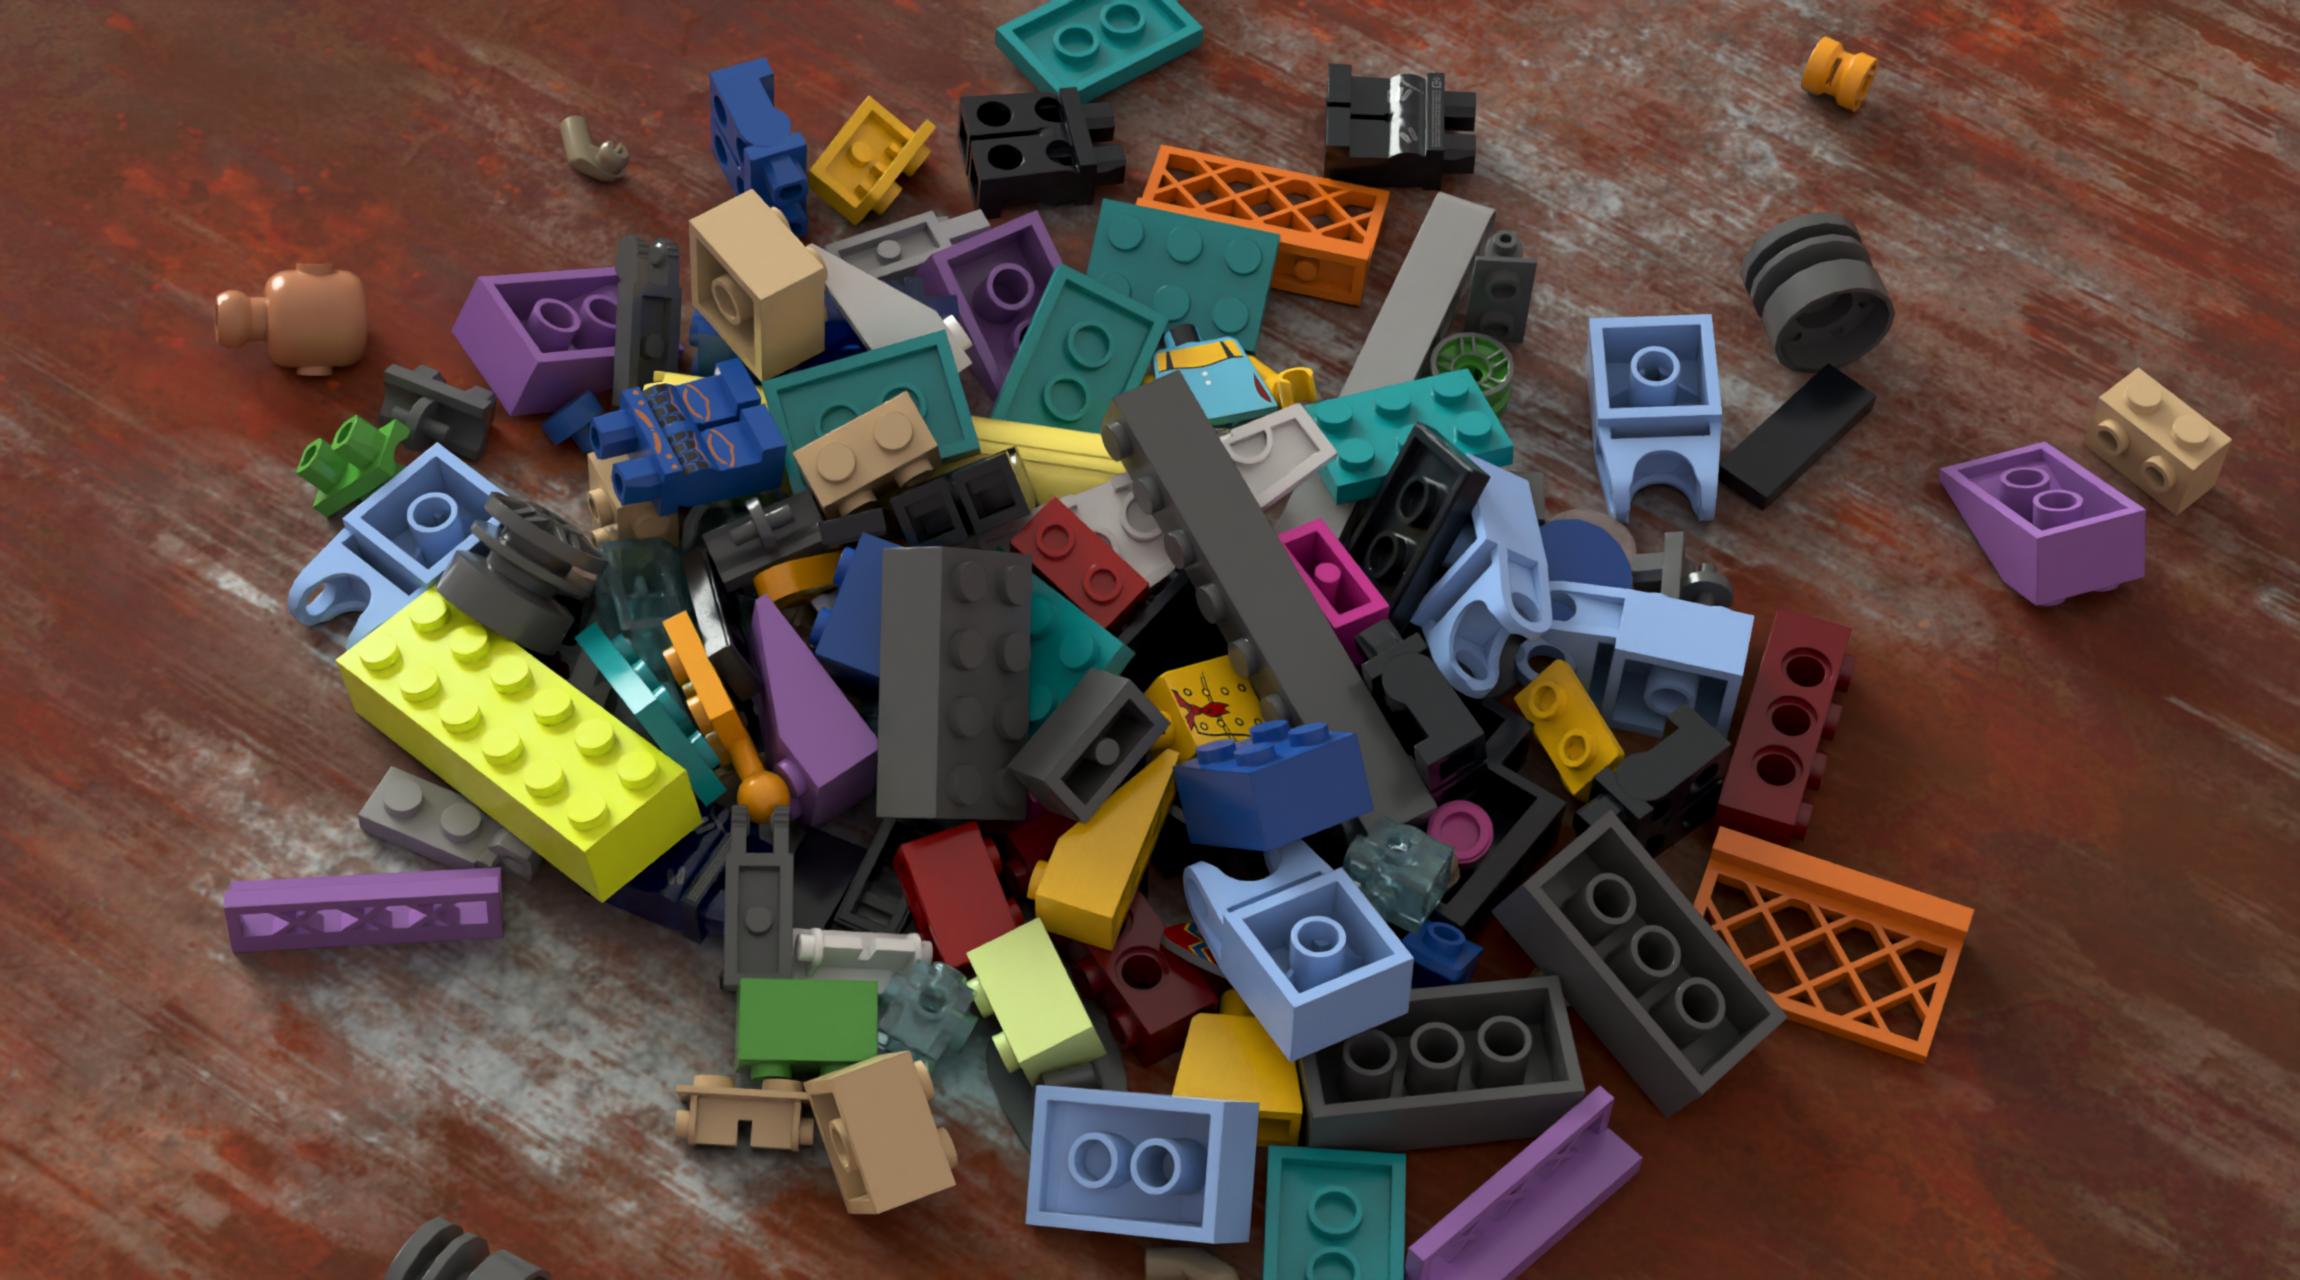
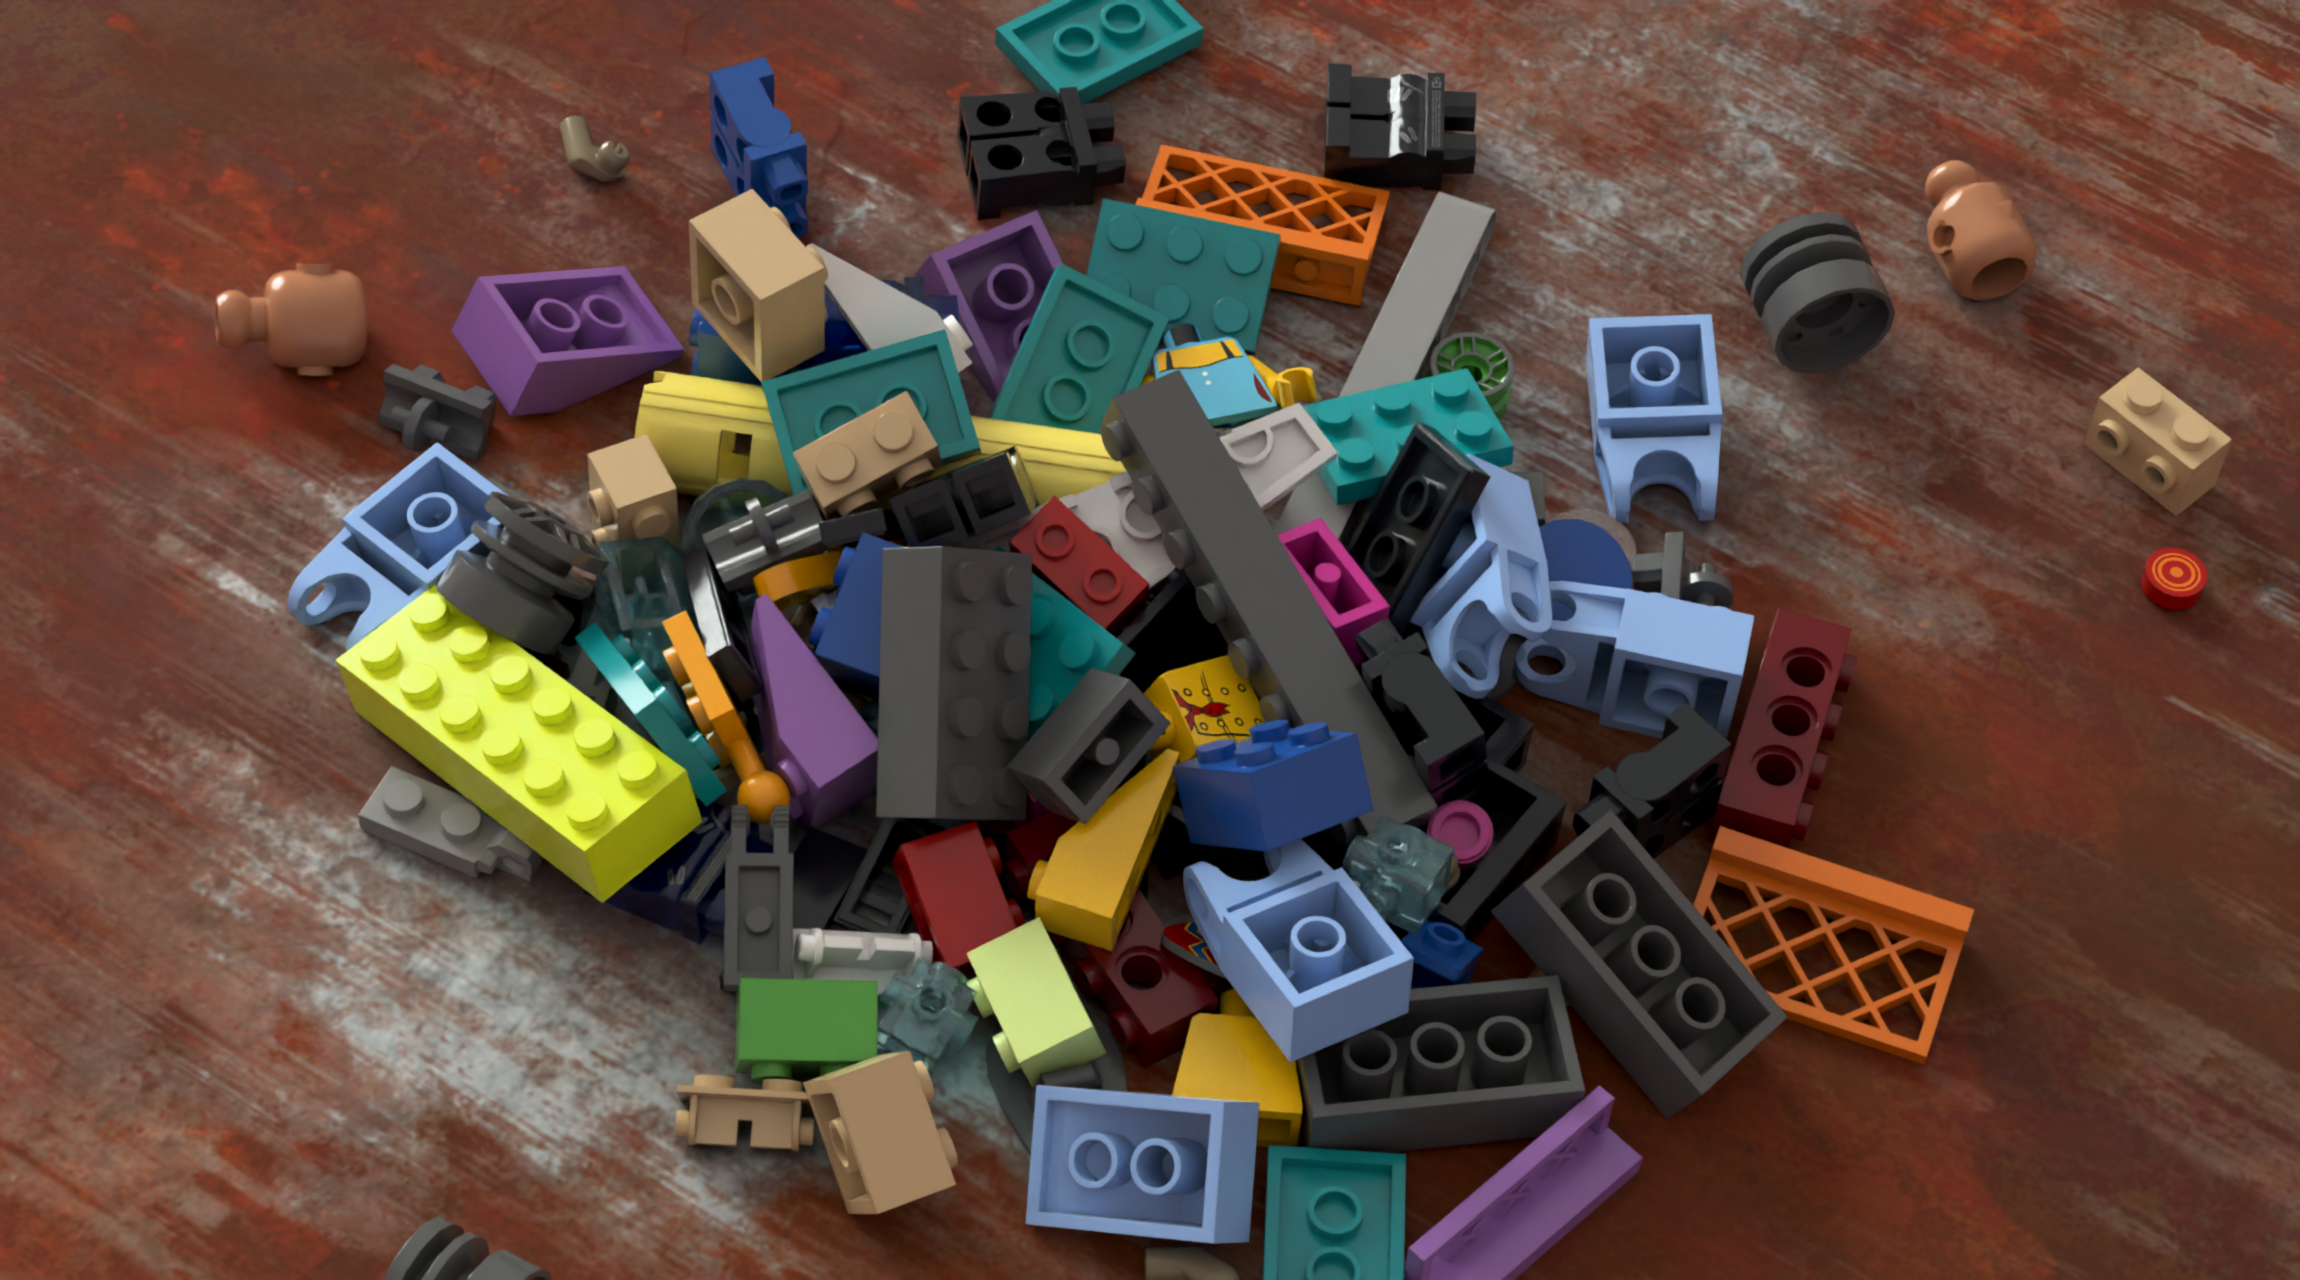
(354, 463): bright green hips -> none
(364, 909): medium lavender fence -> none
(573, 421): blue tile -> none
(646, 312): dark grey hinge -> none
(691, 441): blue hips -> none
(865, 159): yellow bracket -> none
(905, 245): light grey hinge -> none
(1501, 289): dark grey hinge -> none
(1569, 728): yellow bracket -> none
(1795, 436): black tile -> none
(1839, 74): light orange wheel -> none
(1977, 233): none -> nougat piece
(2049, 523): medium lavender slope -> none
(2174, 578): none -> red tile

